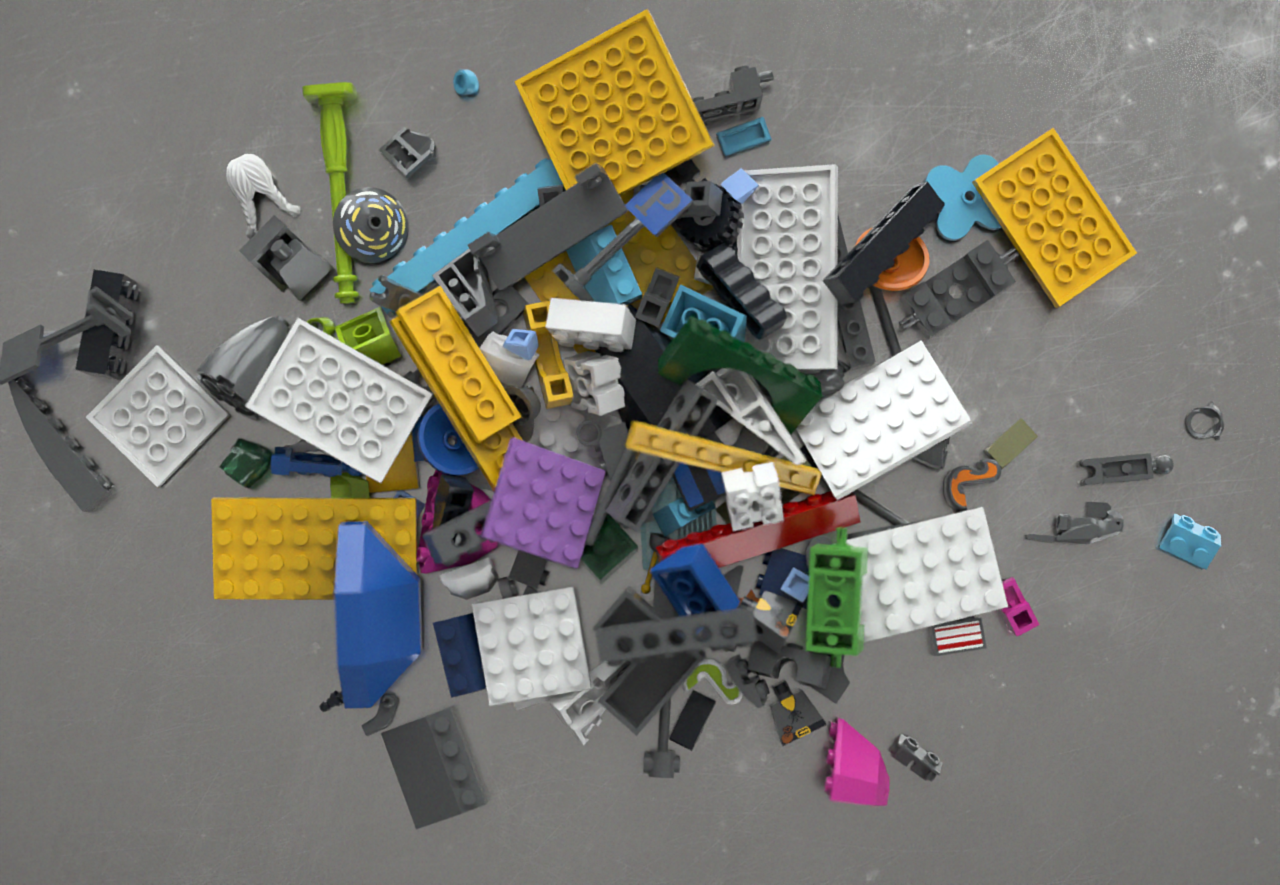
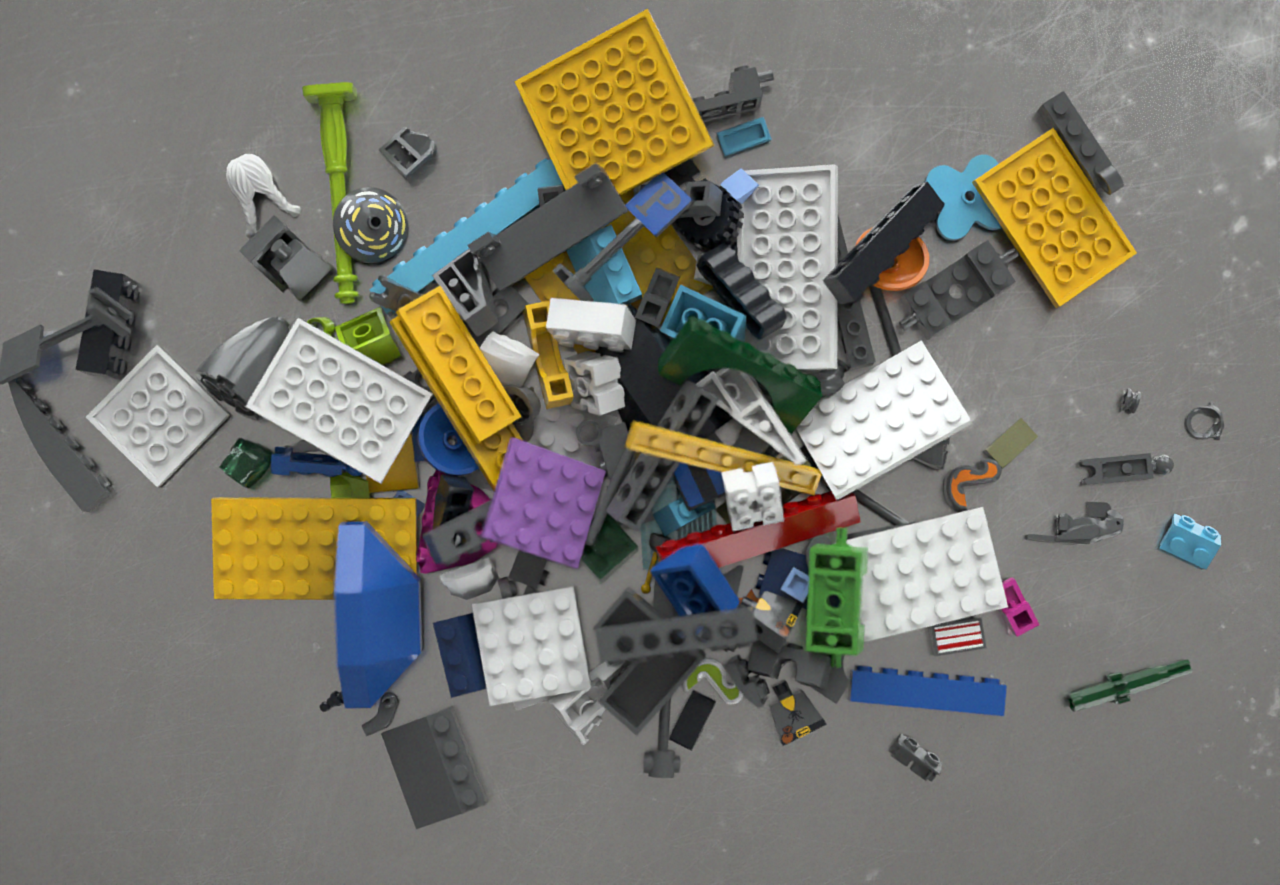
(465, 82): medium azure tile -> none
(522, 343): light blue slope -> none
(856, 768): dark pink brick -> none
(927, 692): none -> blue brick
(1069, 125): none -> dark grey hinge
(1120, 687): none -> dark green piece
(1130, 400): none -> dark grey bush

